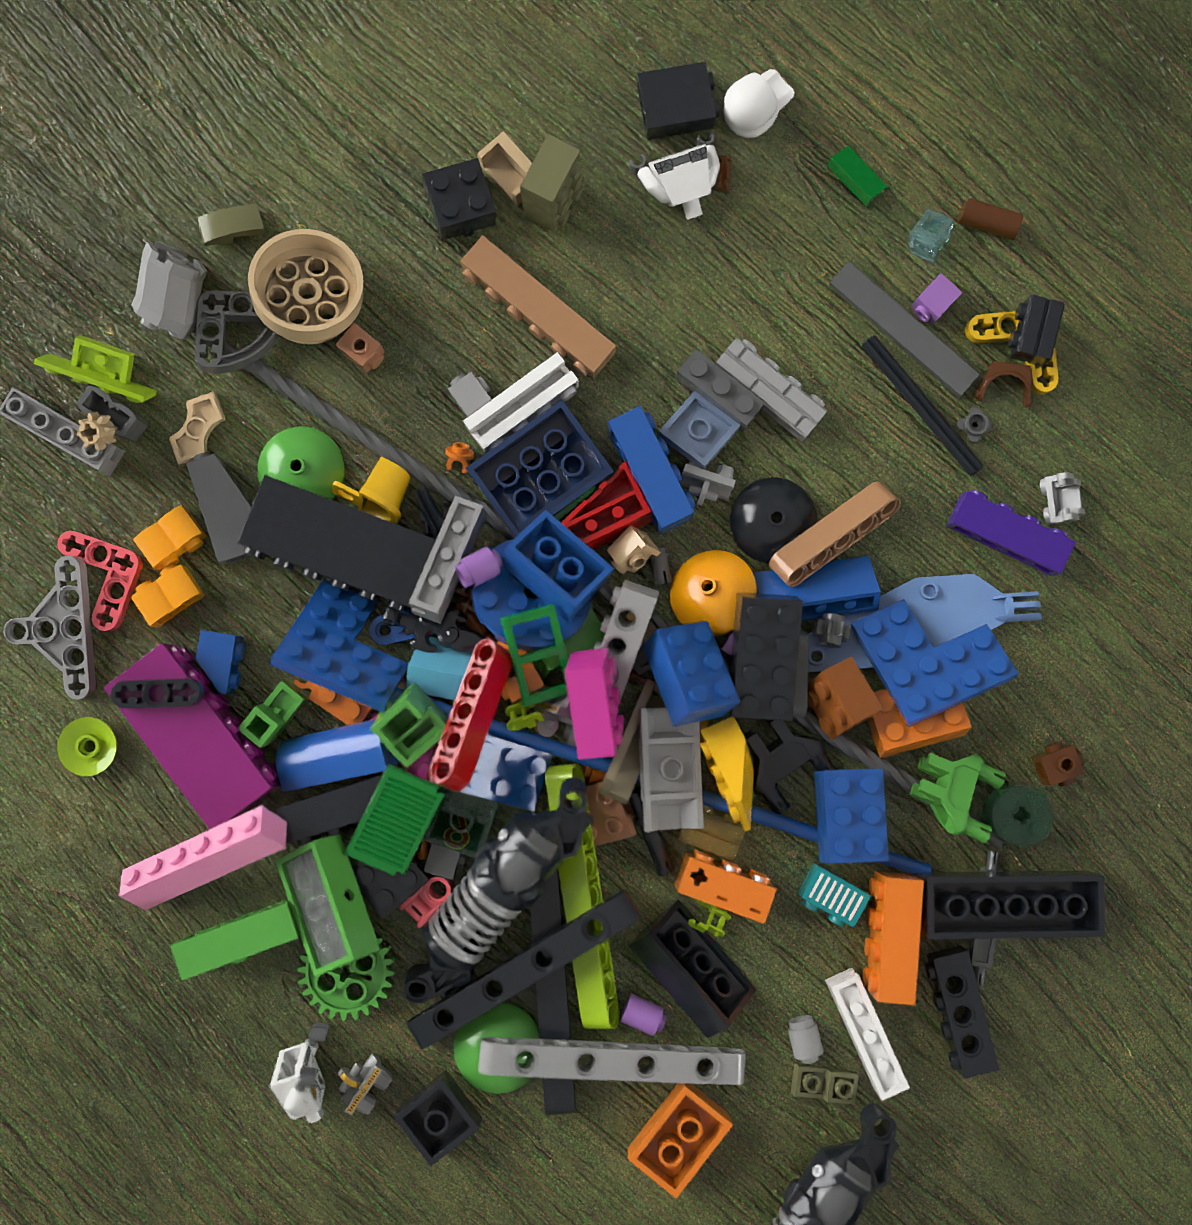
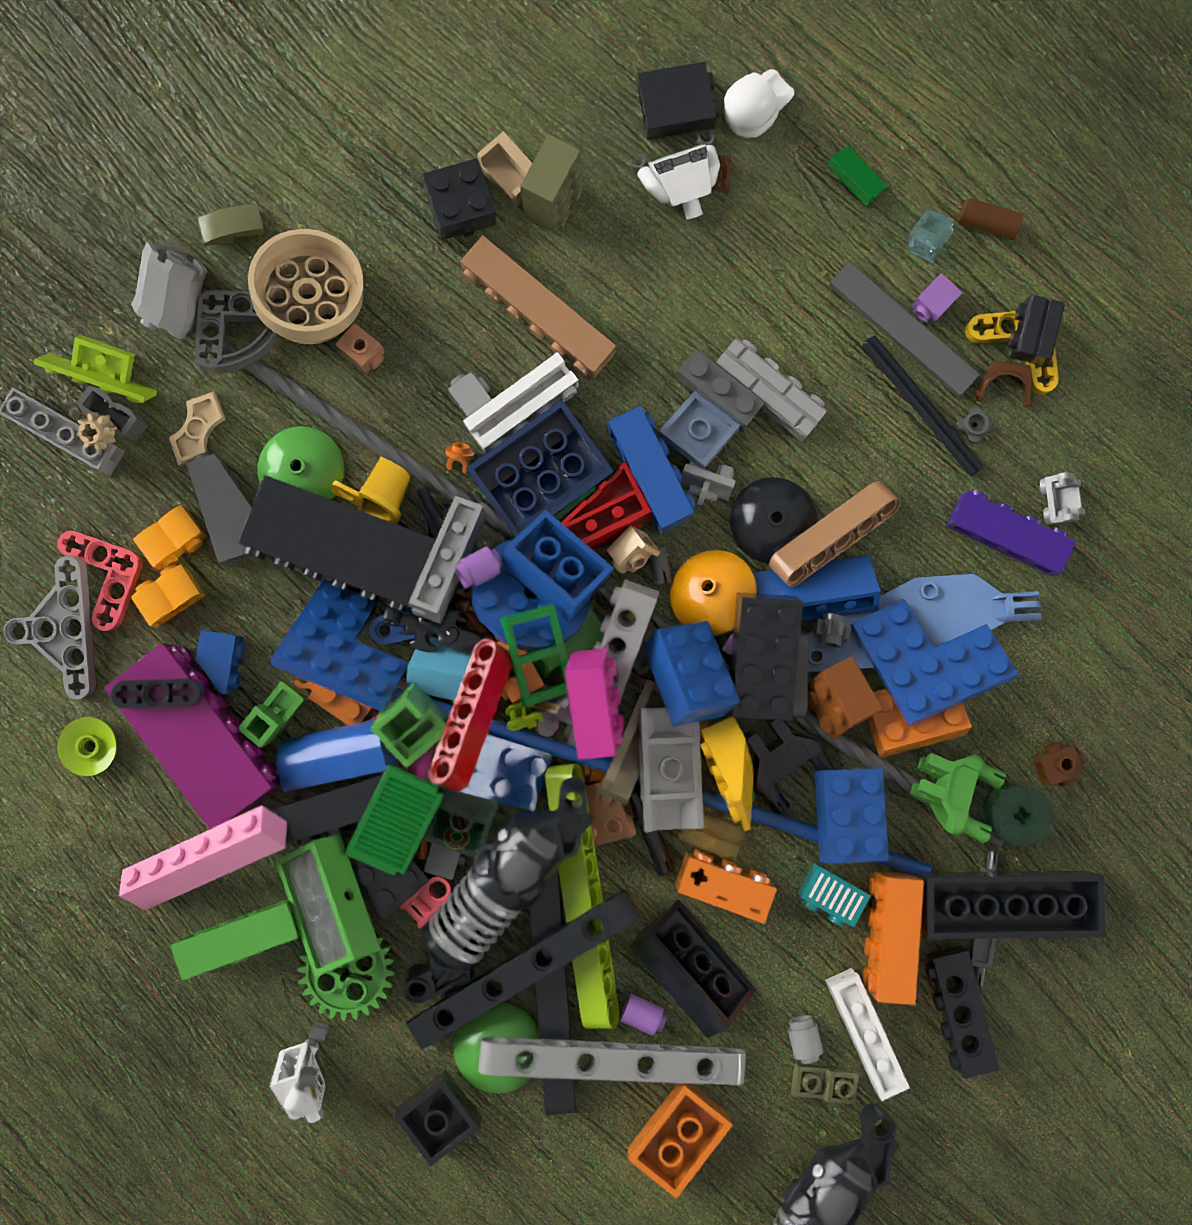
(359, 1081): light grey hips -> none
(713, 911): lime piece -> none

